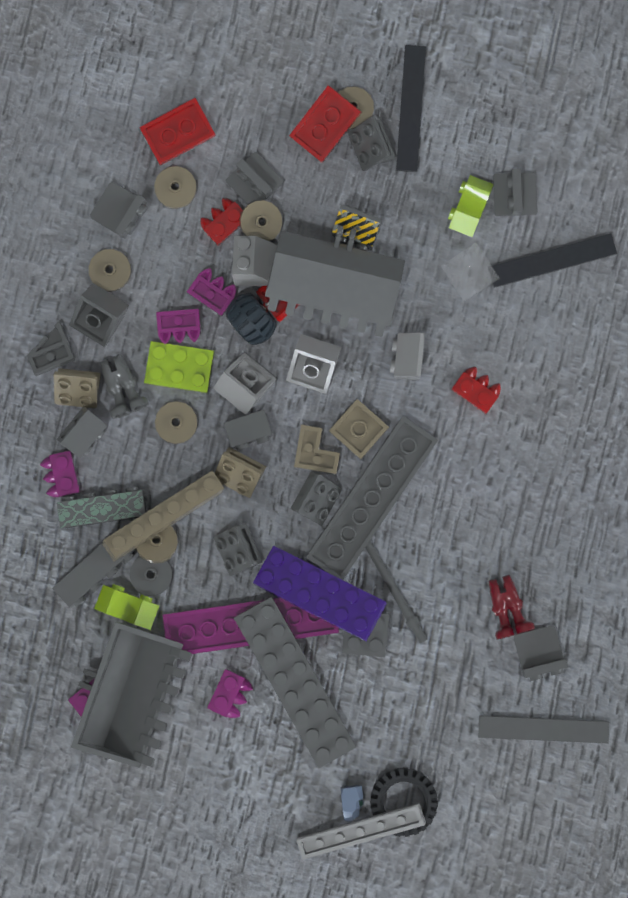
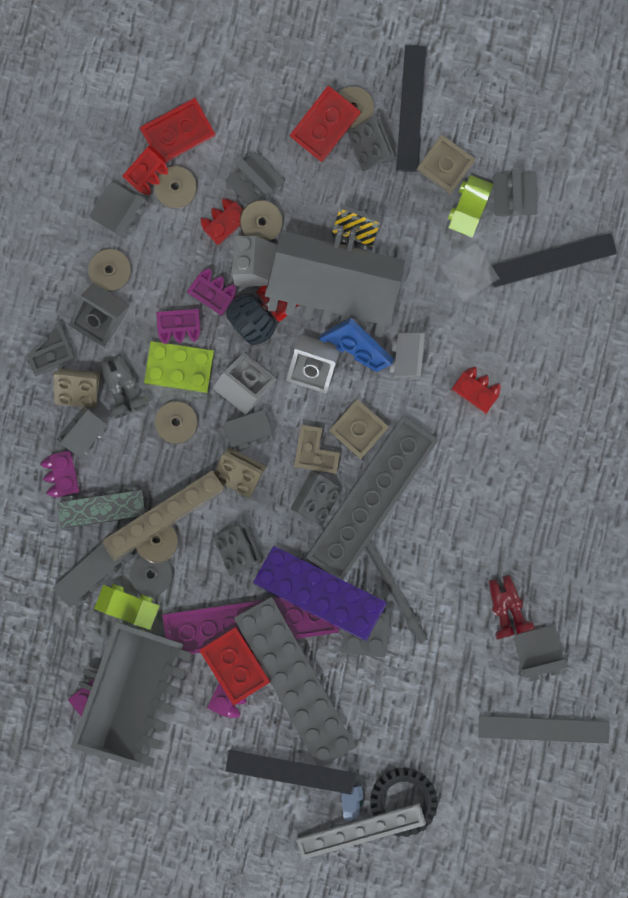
(144, 170): none -> red plate
(234, 666): none -> red plate
(290, 772): none -> black tile
(356, 341): none -> blue wing
(446, 164): none -> dark tan plate

